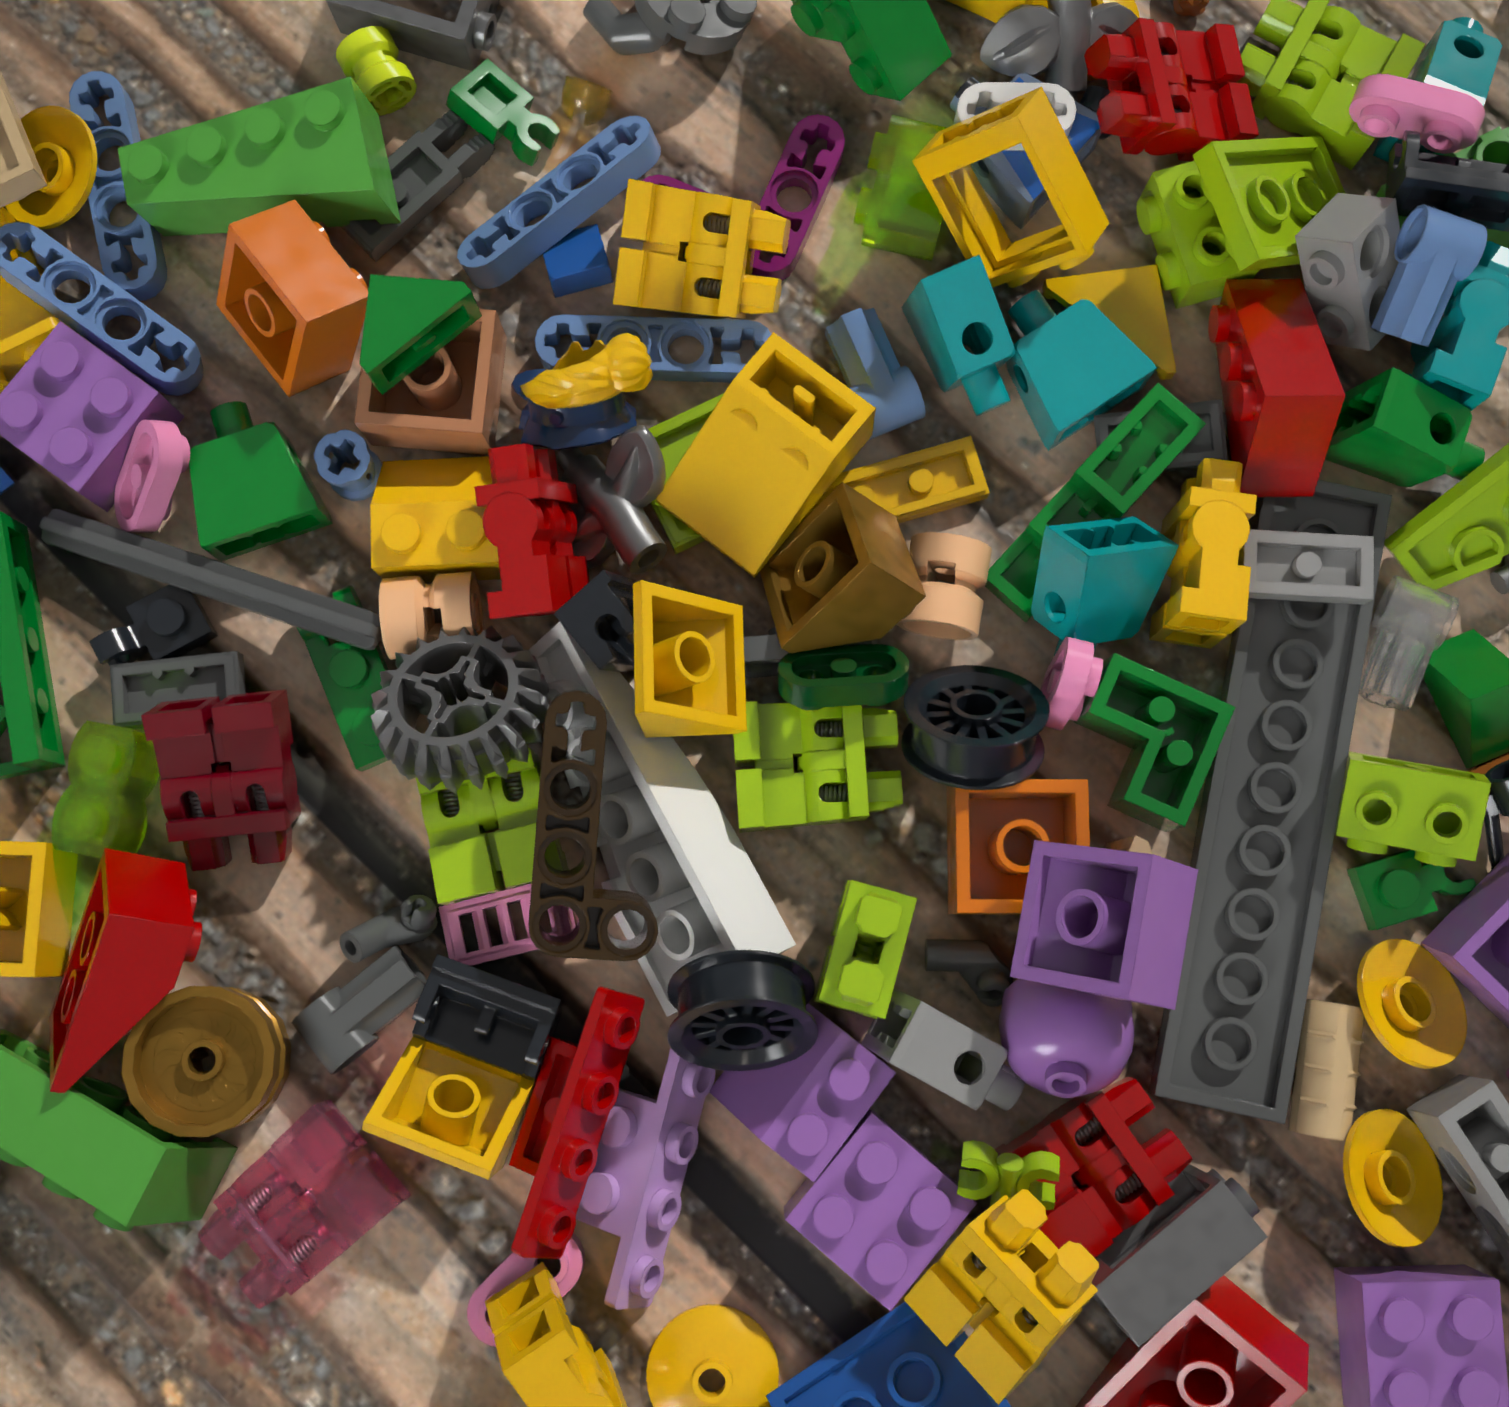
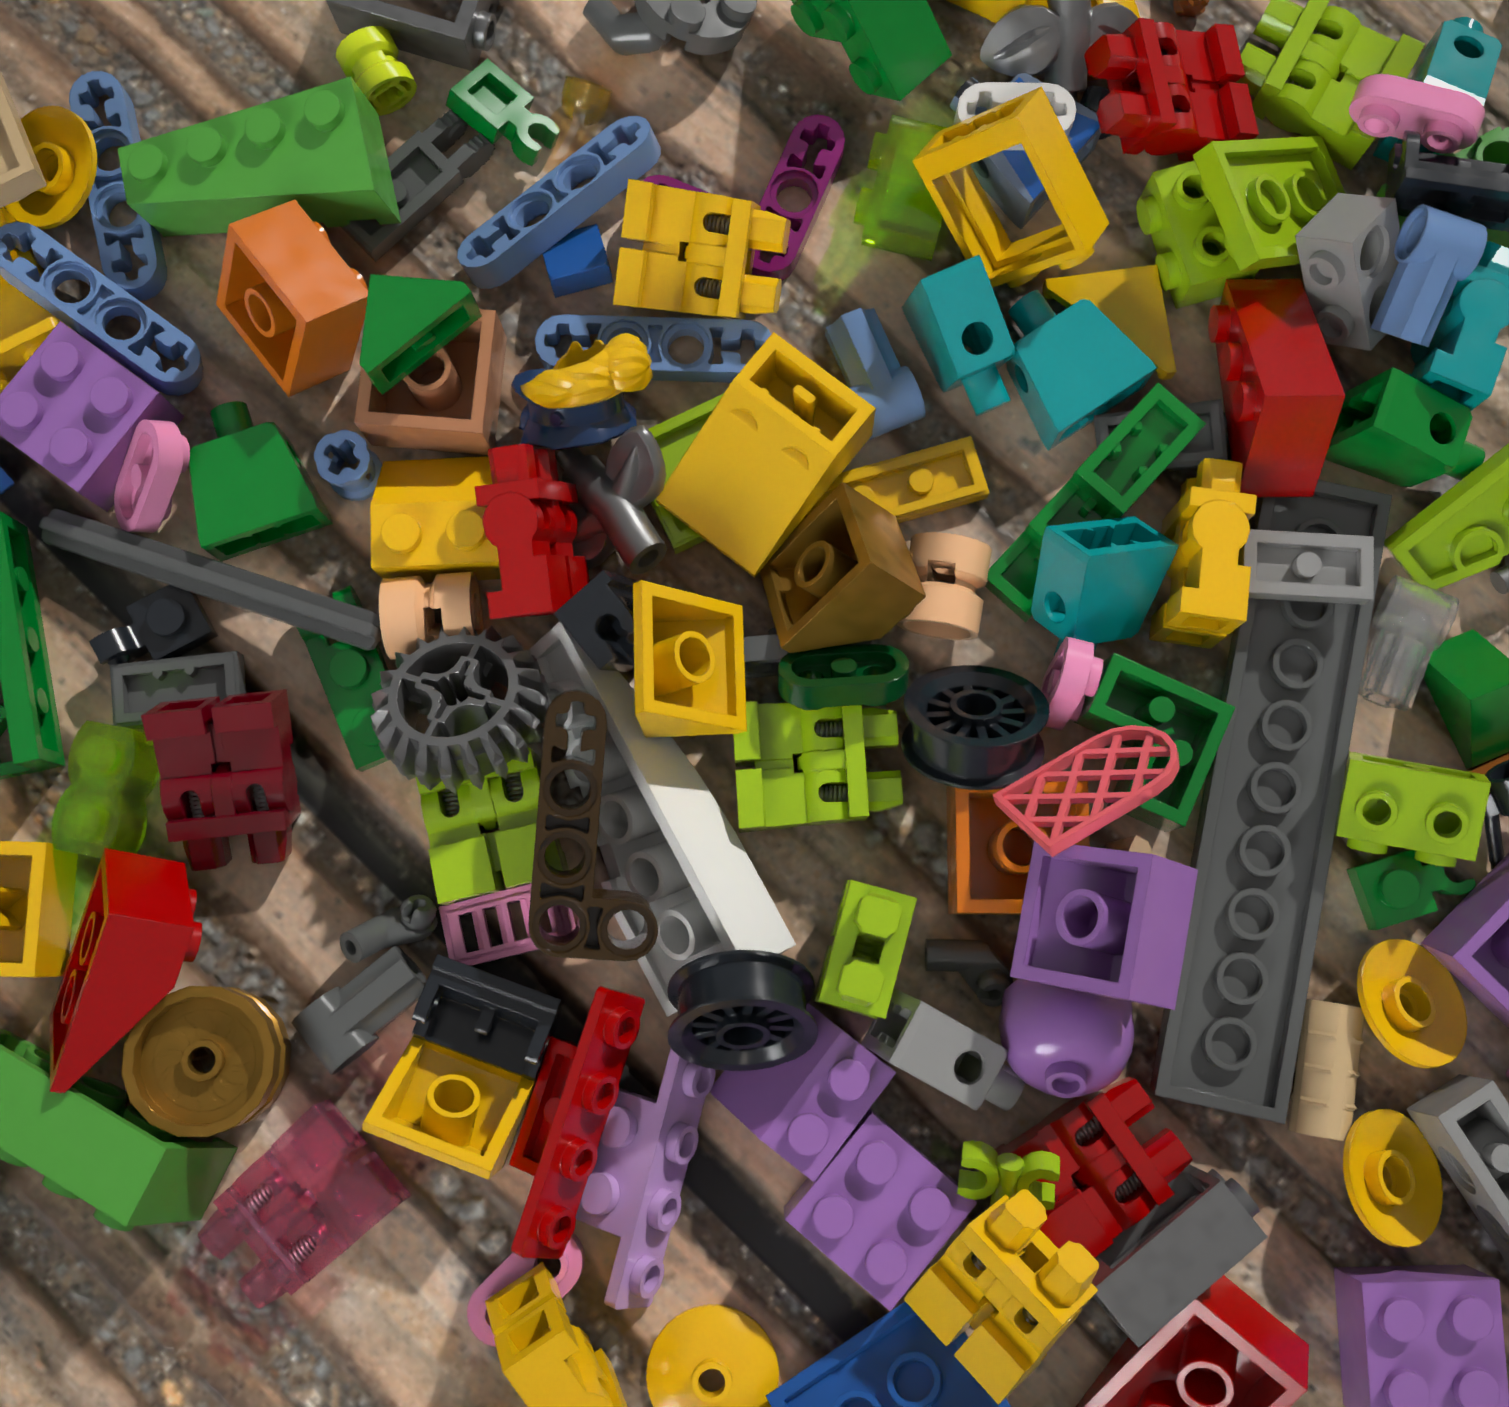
(1122, 801): none -> coral window

